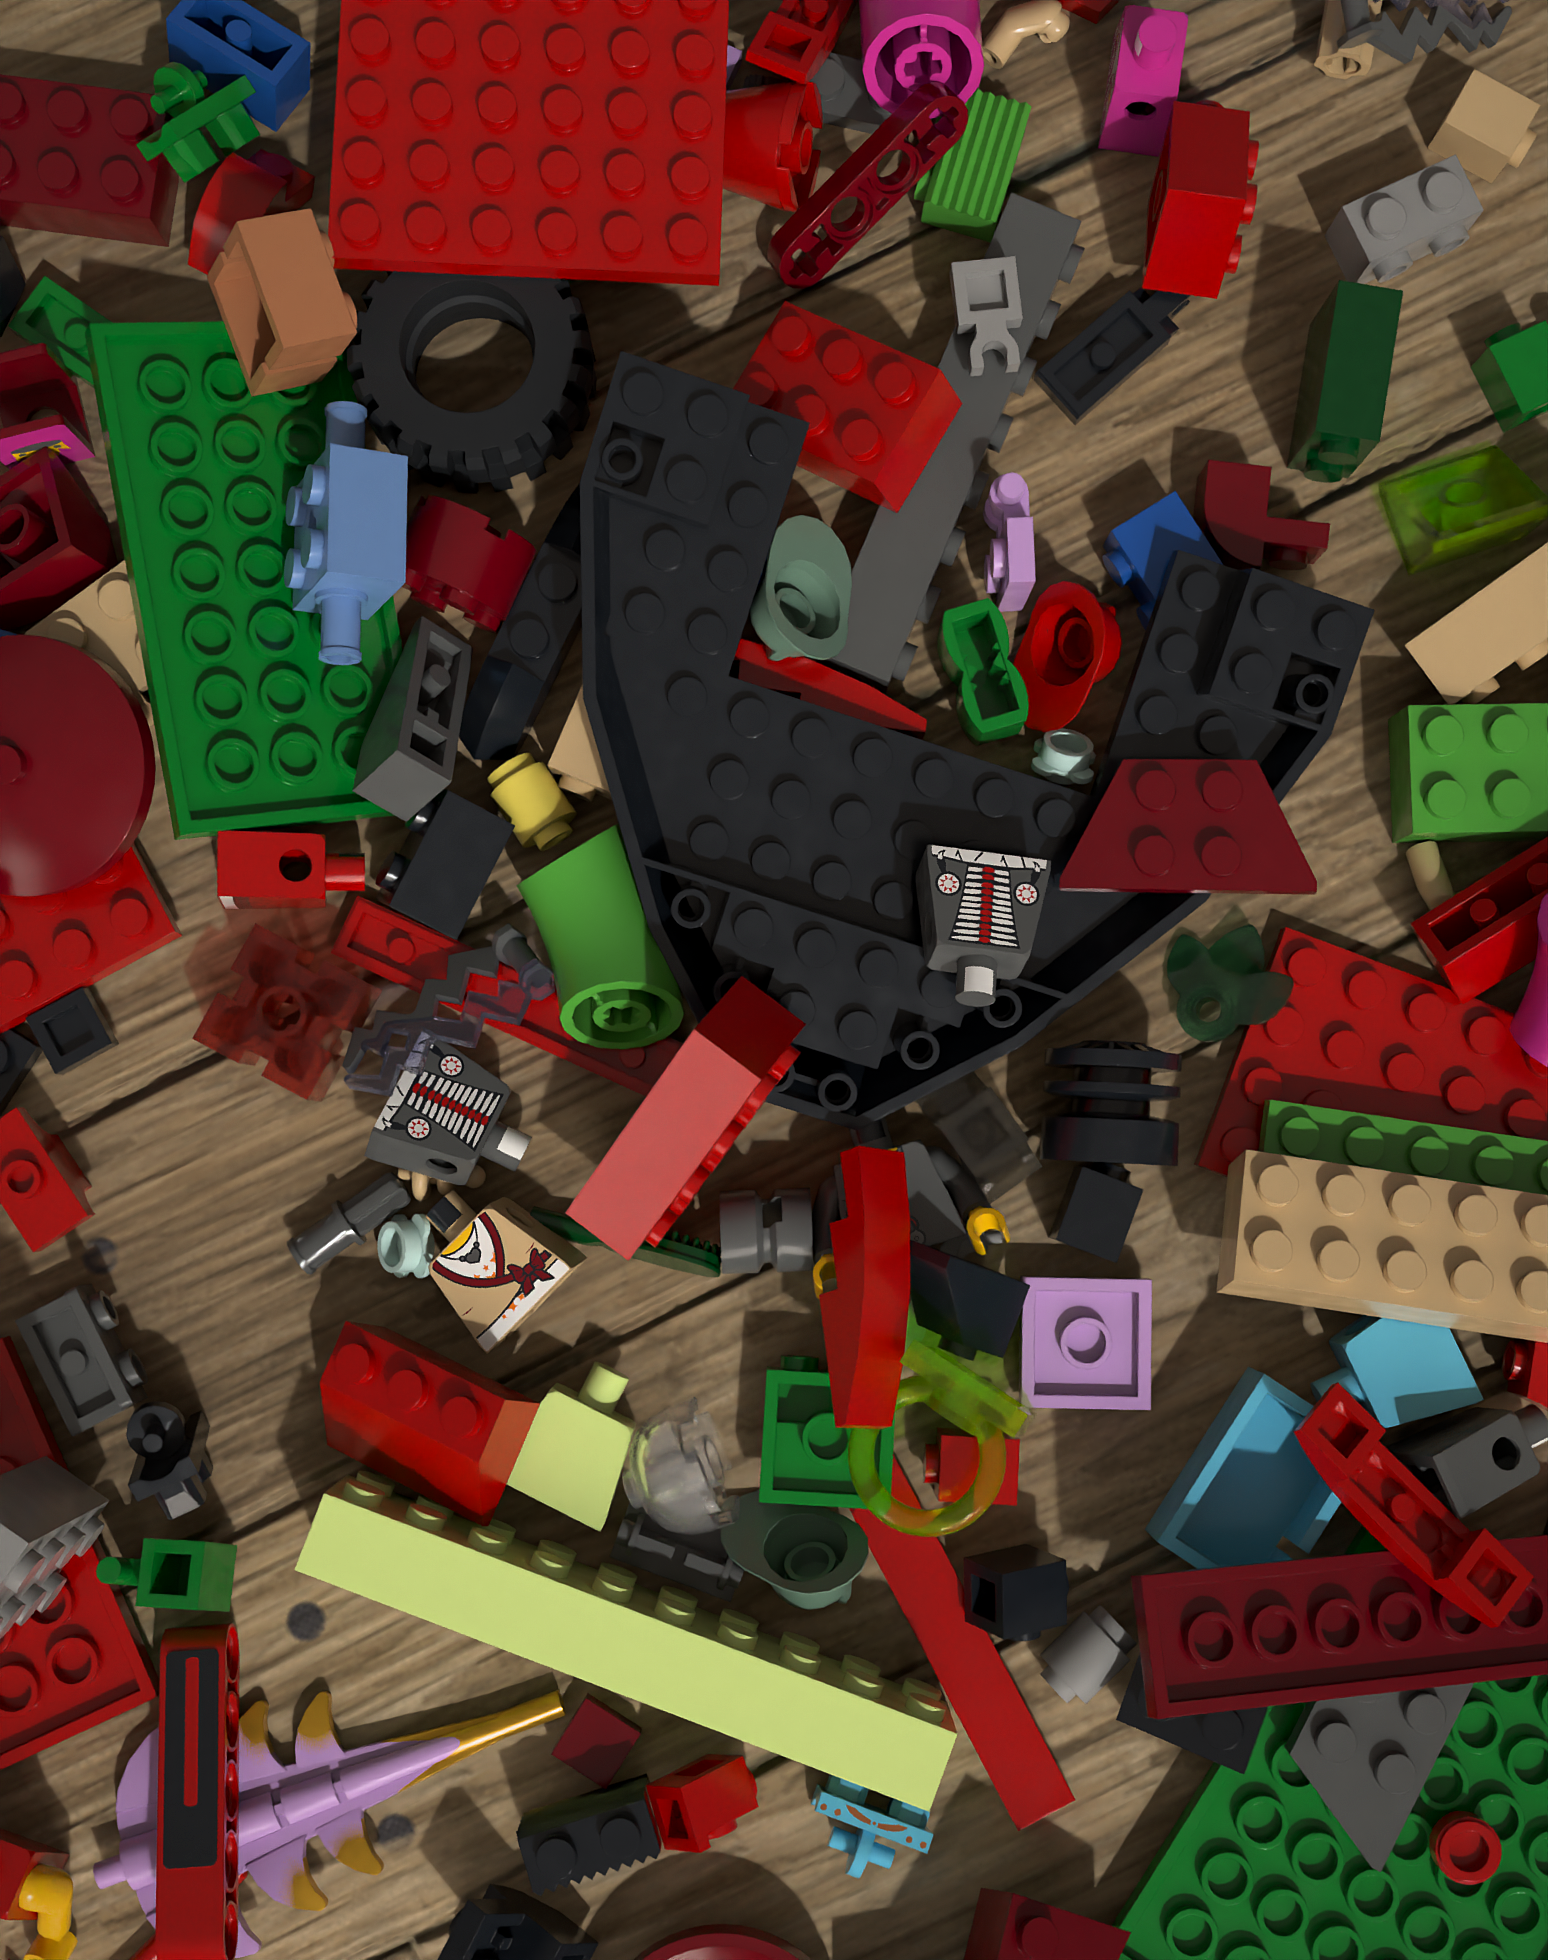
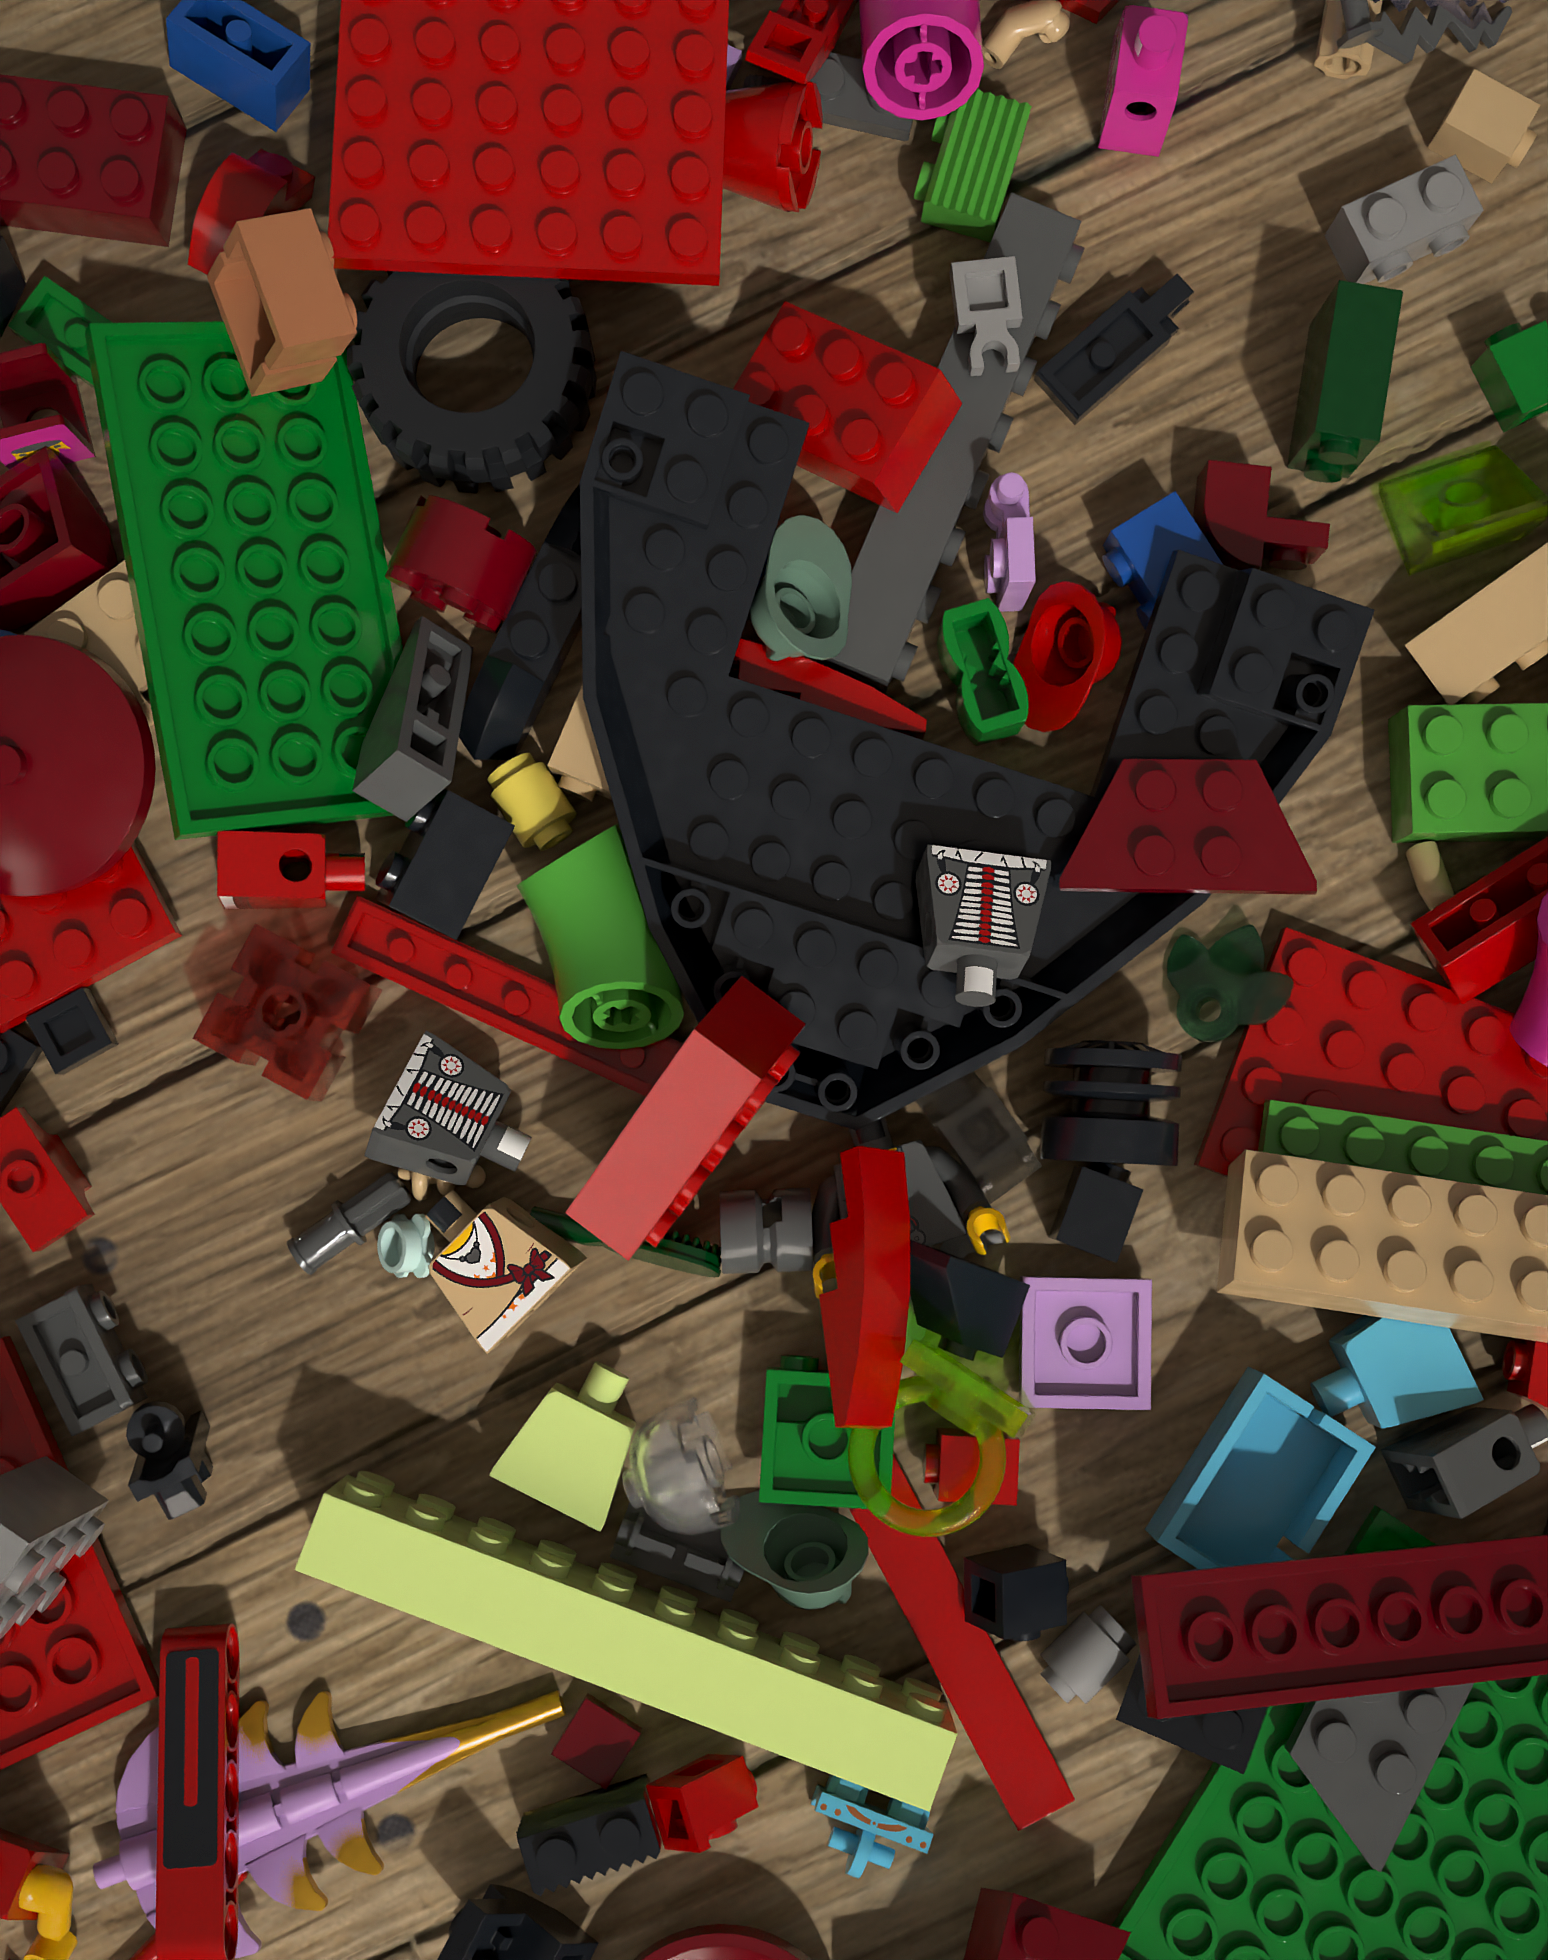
(176, 1574): green brick -> none
(181, 139): green hips -> none
(347, 533): medium blue brick -> none
(423, 1419): red slope -> none
(424, 1026): clear purple piece -> none
(859, 179): dark red beam -> none
(1064, 757): light aqua plate -> none
(1199, 199): red brick -> none
(1404, 1515): red slope -> none
(1465, 1847): red tile -> none

